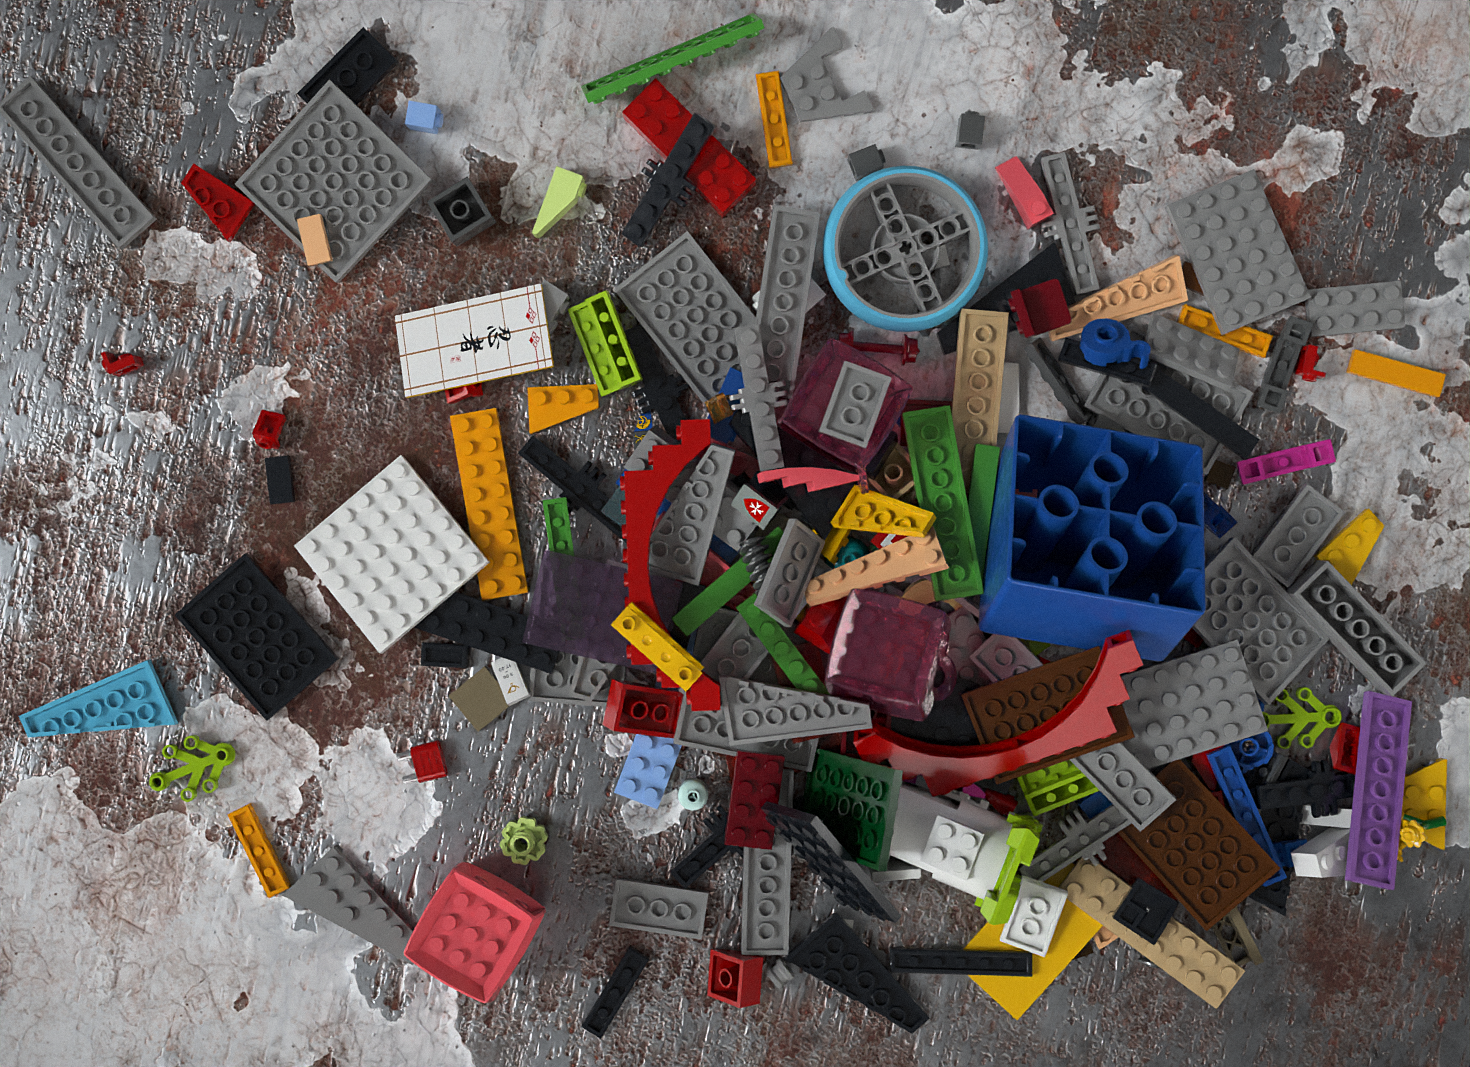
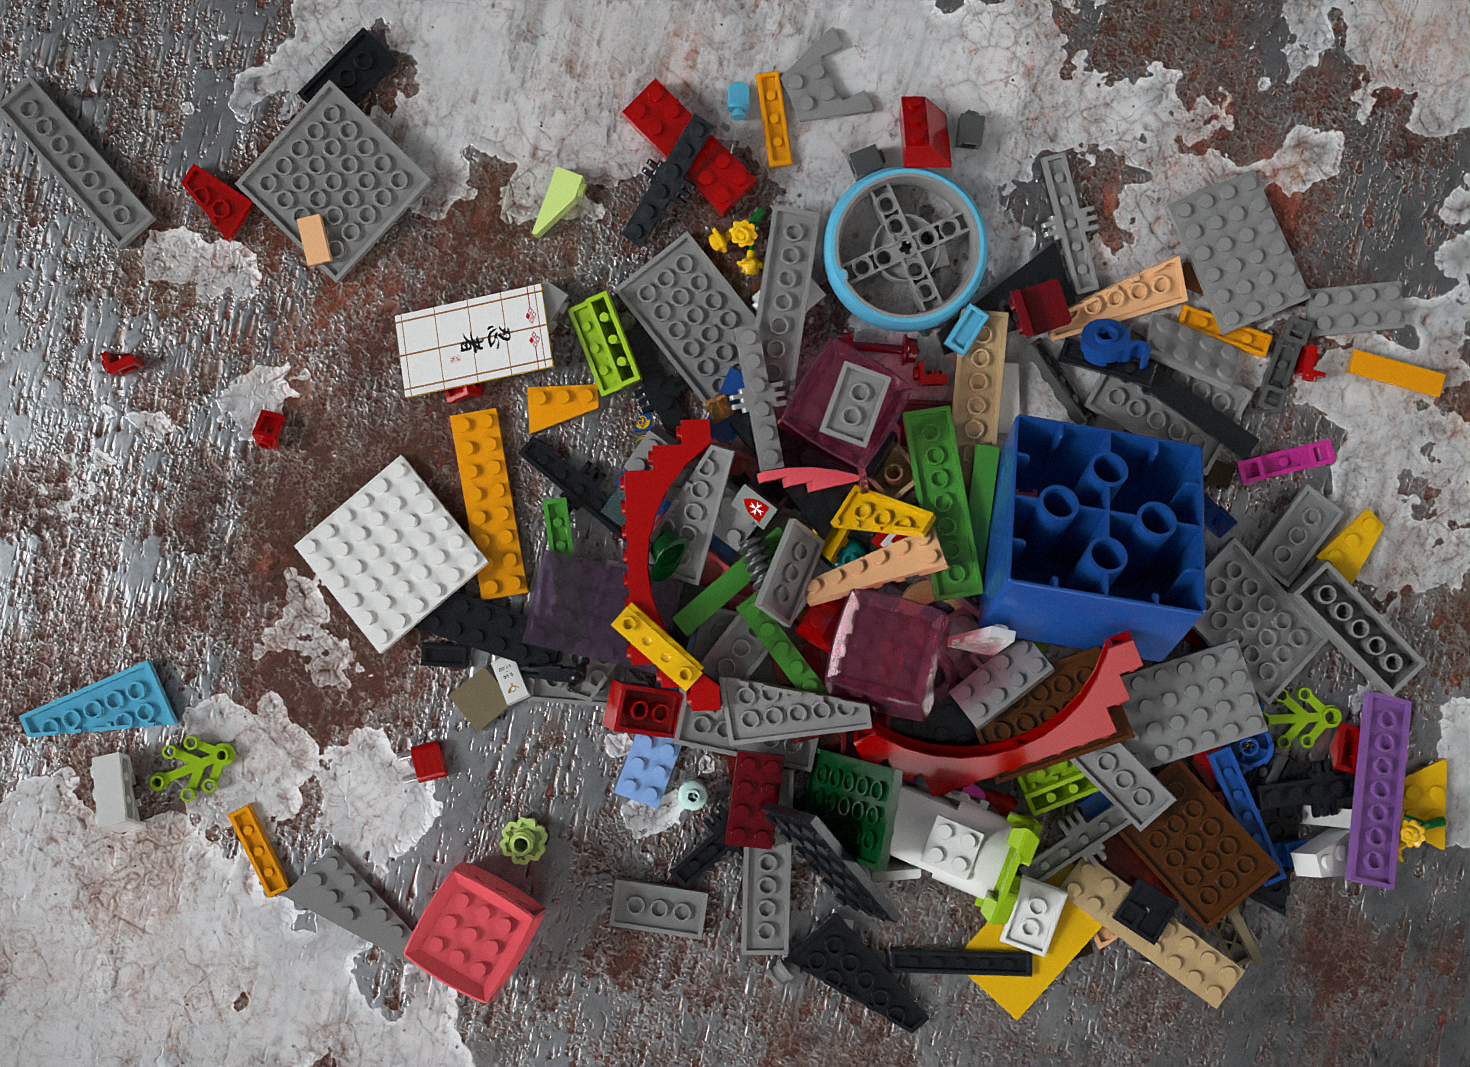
(114, 793): none -> white wedge
(256, 636): black plate -> none
(279, 480): black tile -> none
(423, 117): light blue brick -> none
(461, 211): dark grey brick -> none
(558, 672): none -> black piece
(615, 991): black tile -> none
(667, 554): none -> dark green piece
(681, 54): bright green plate -> none
(735, 977): red slope -> none
(738, 100): none -> medium azure arm
(744, 234): none -> yellow plant
(923, 134): none -> red slope
(933, 378): none -> red bracket
(966, 329): none -> medium azure tile
(983, 641): none -> white wing
(1001, 681): none -> light grey plate
(1024, 192): coral slope -> none

